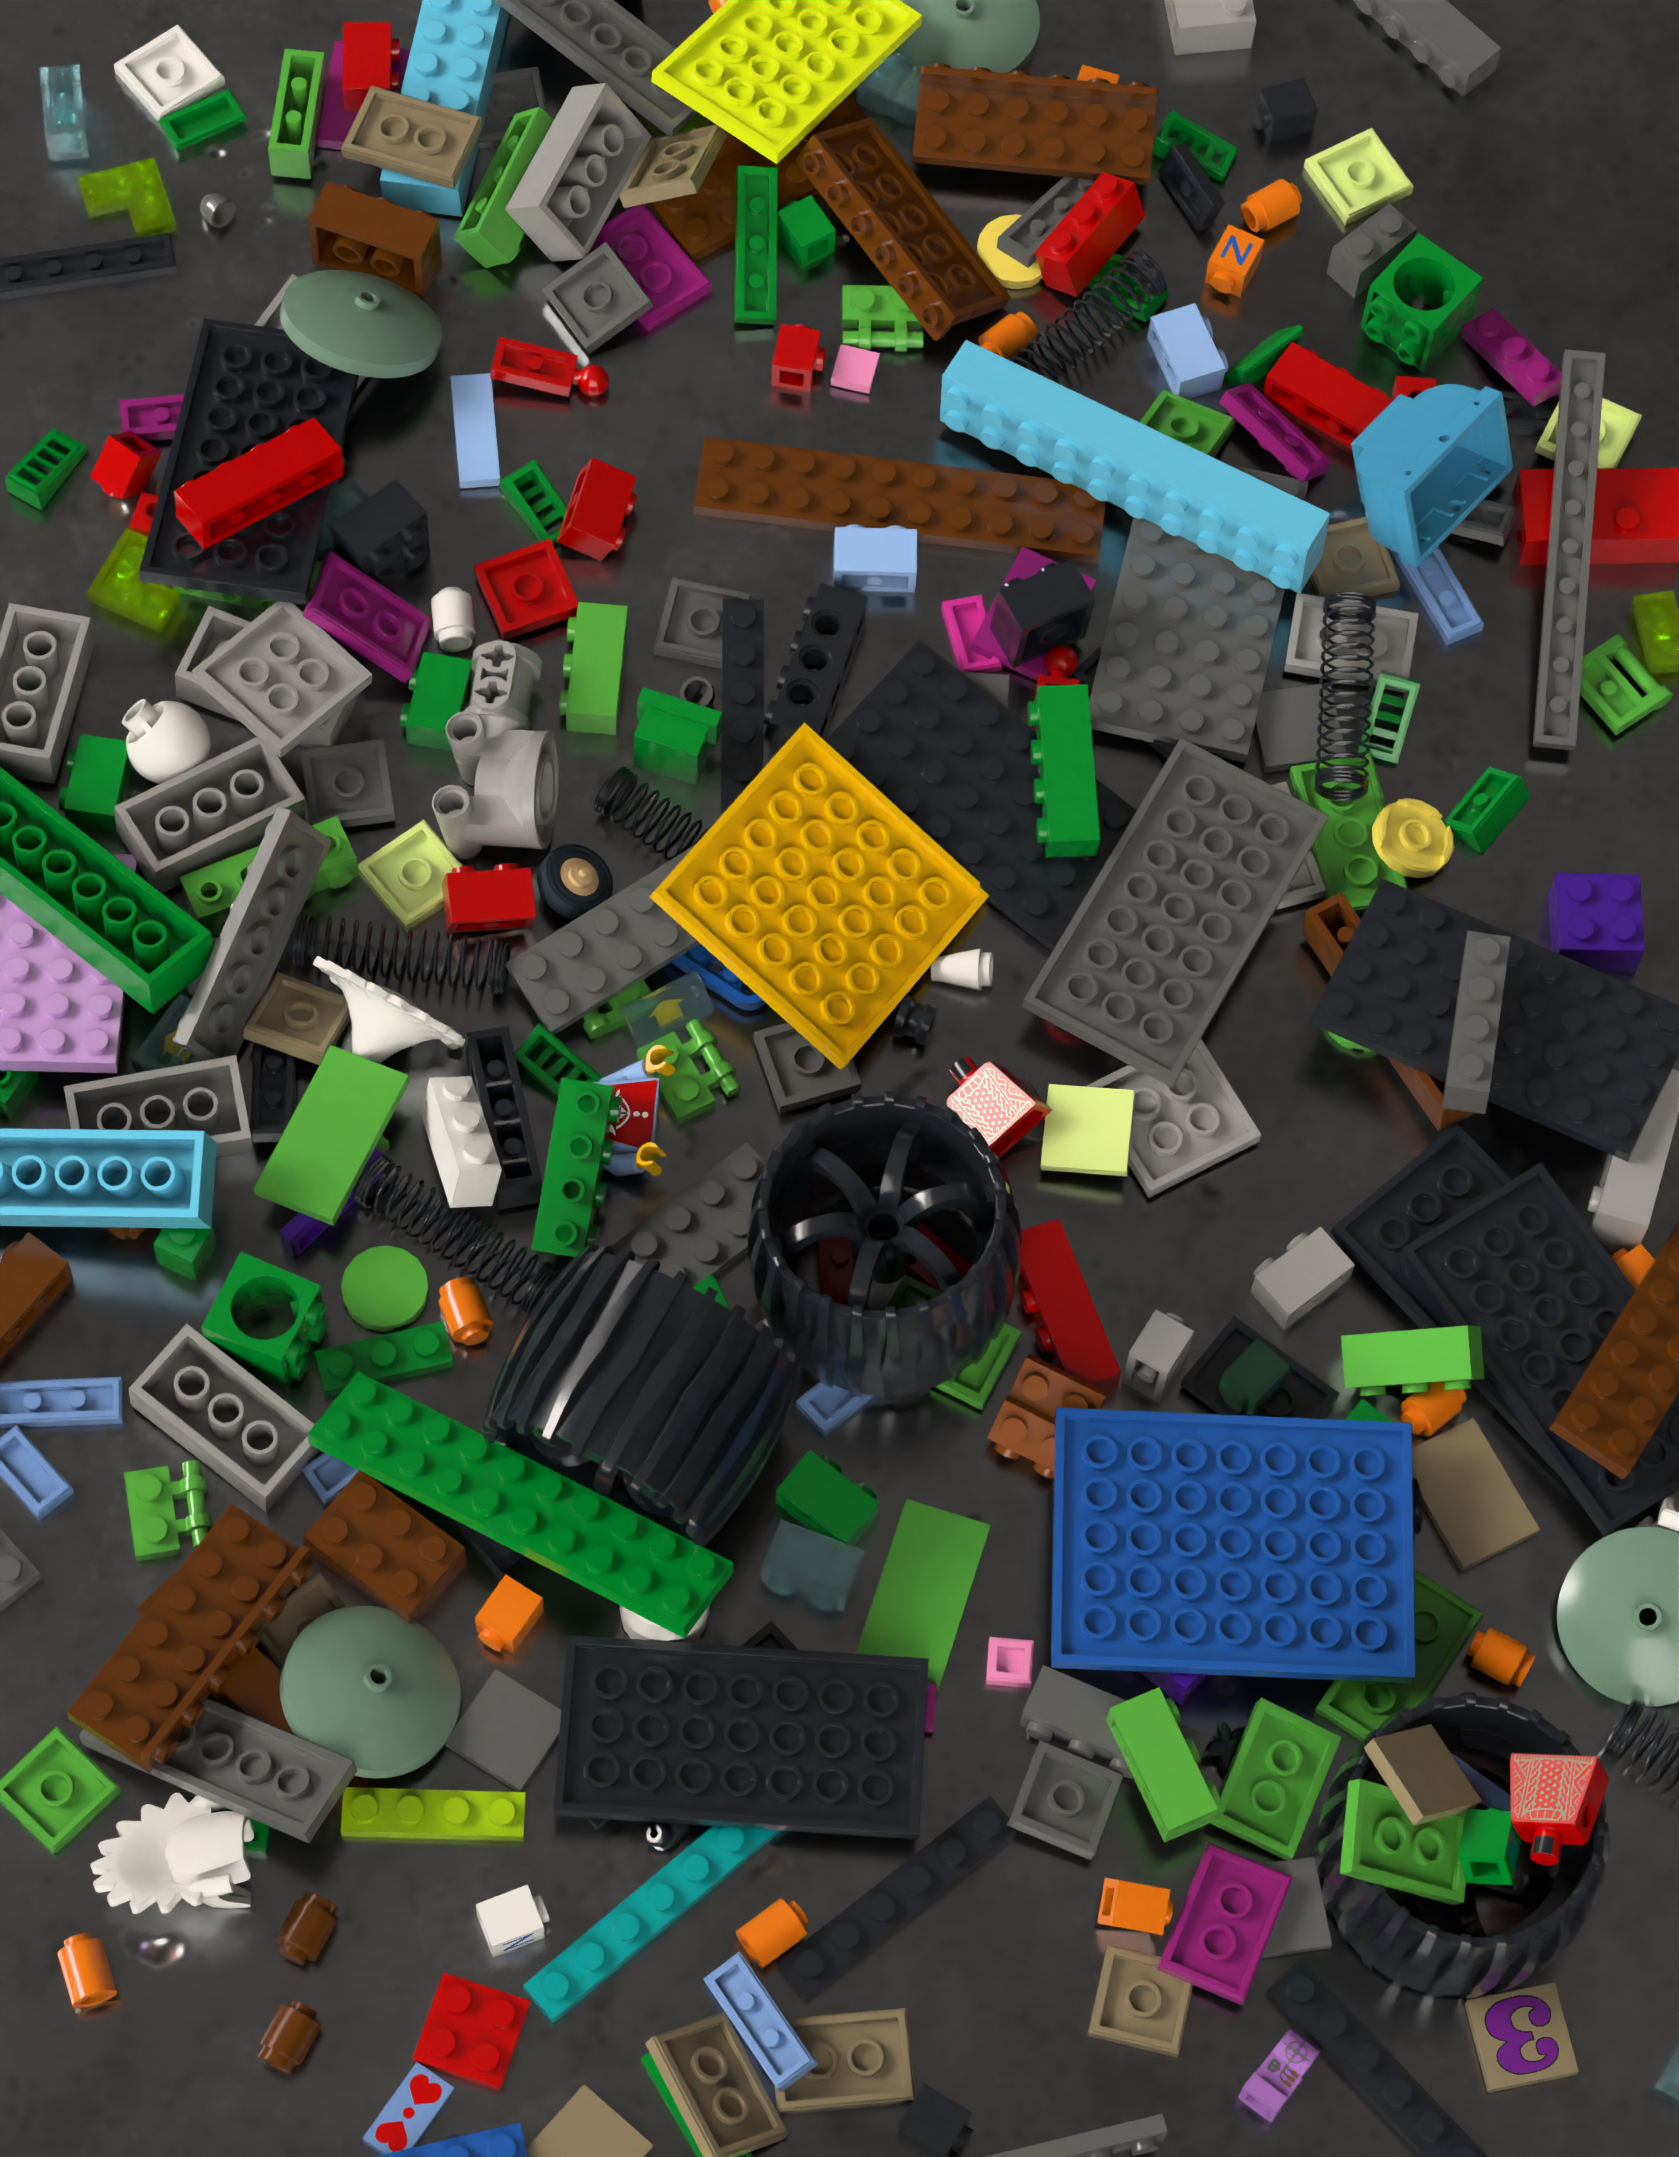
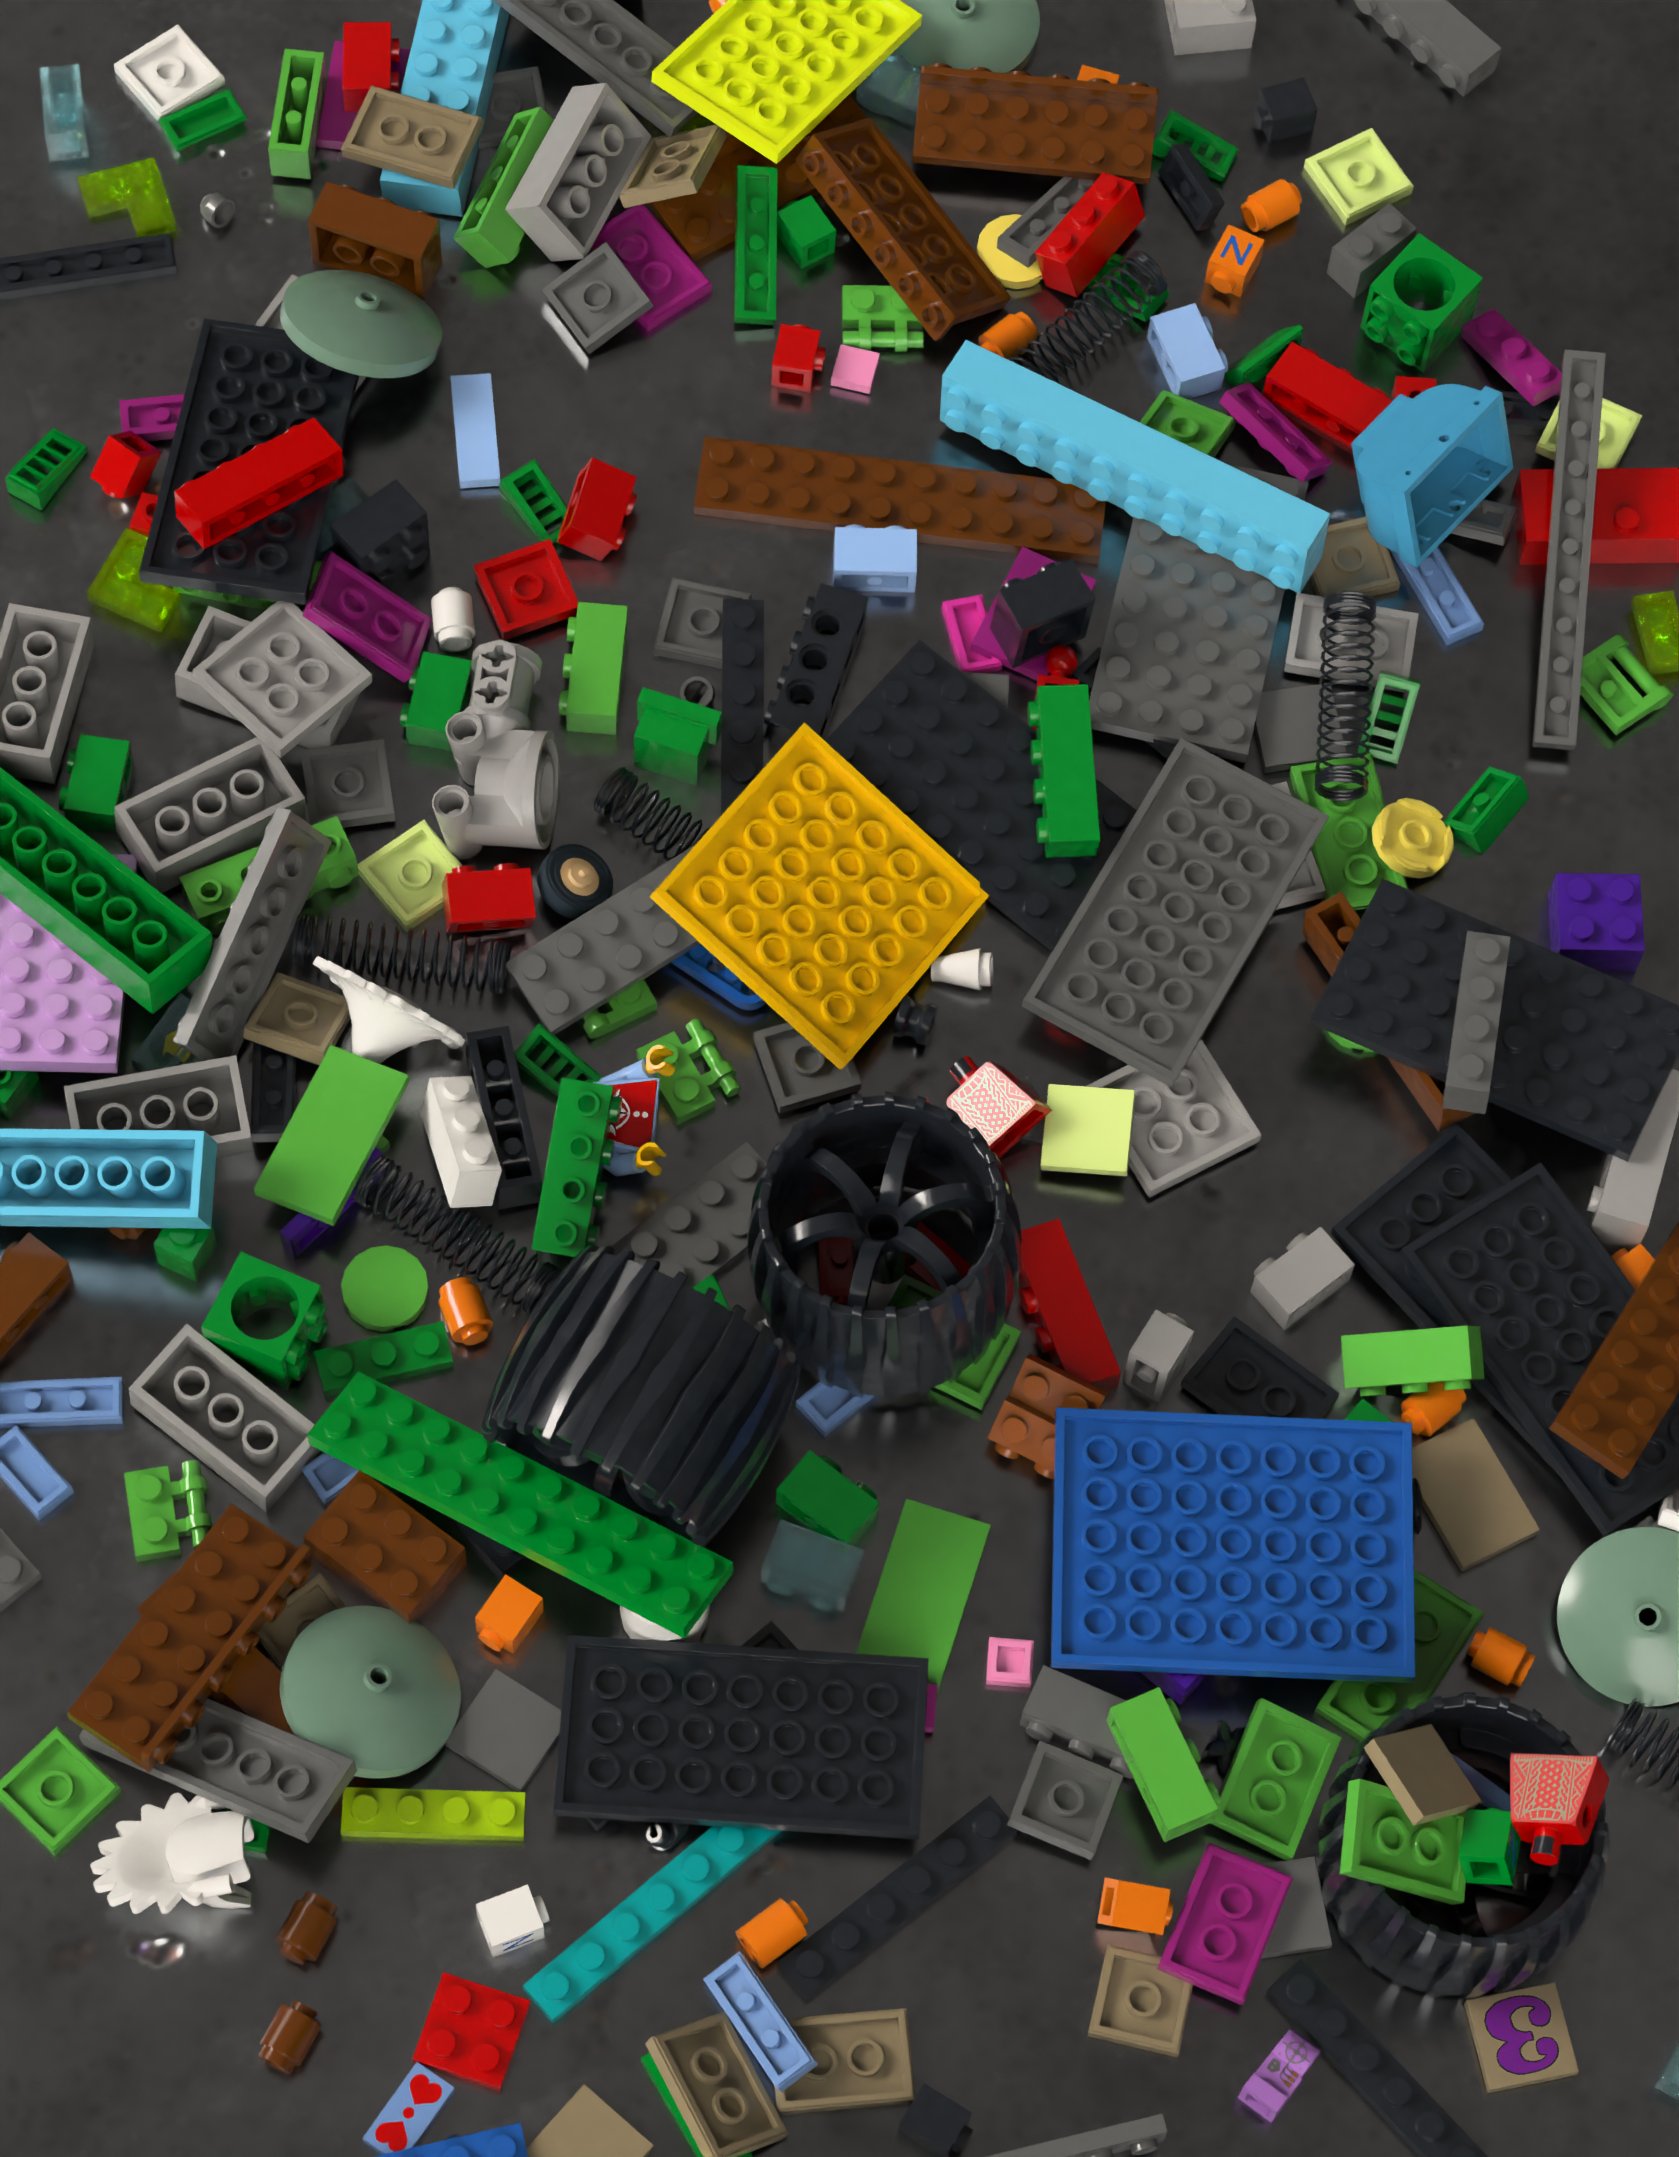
(86, 1971): orange brick -> none
(165, 739): white brick -> none
(545, 369): red plate -> none
(667, 1009): clear light blue tile -> none
(1253, 1378): clear green brick -> none

